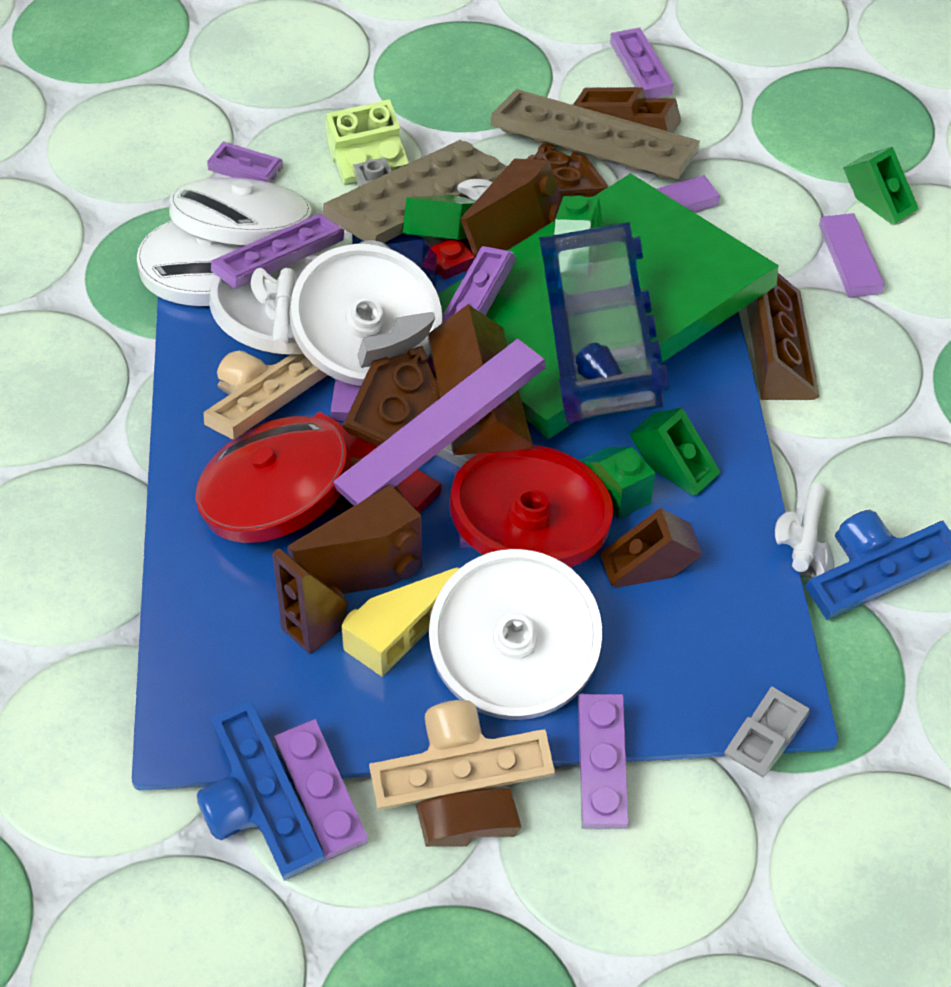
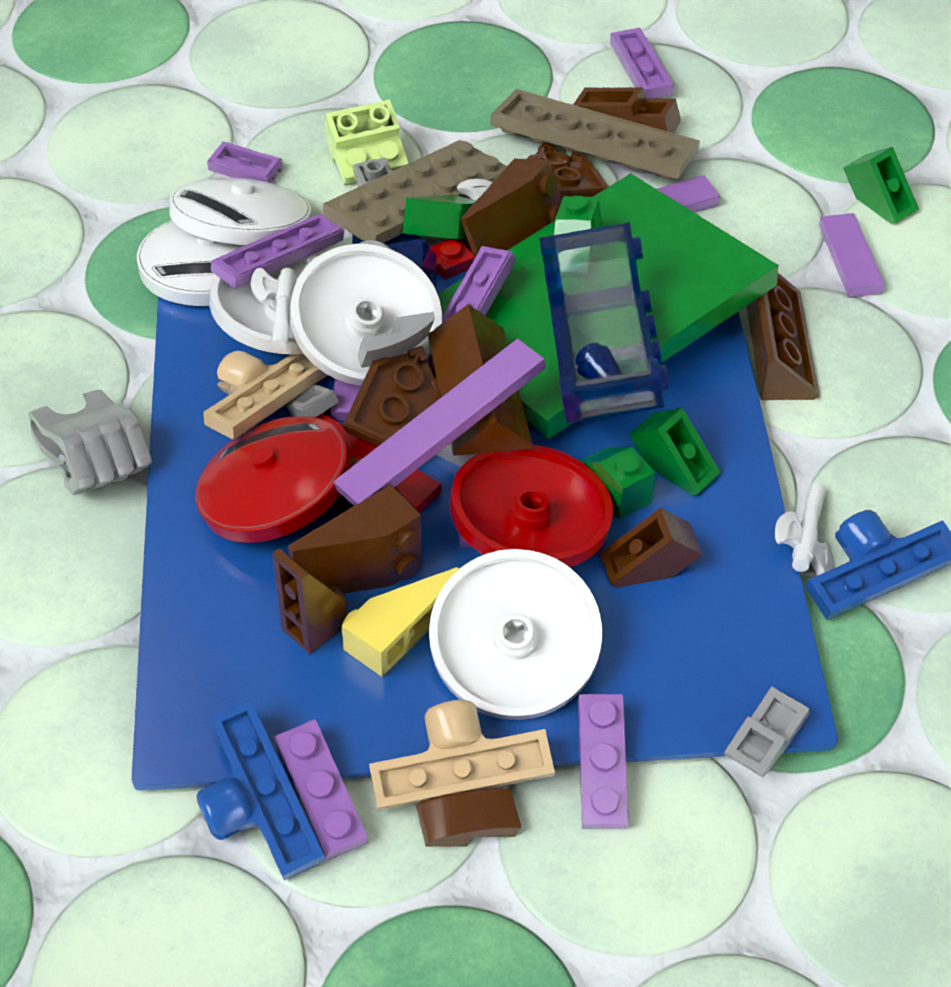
(92, 445): none -> light grey piece
(312, 402): none -> light grey tile

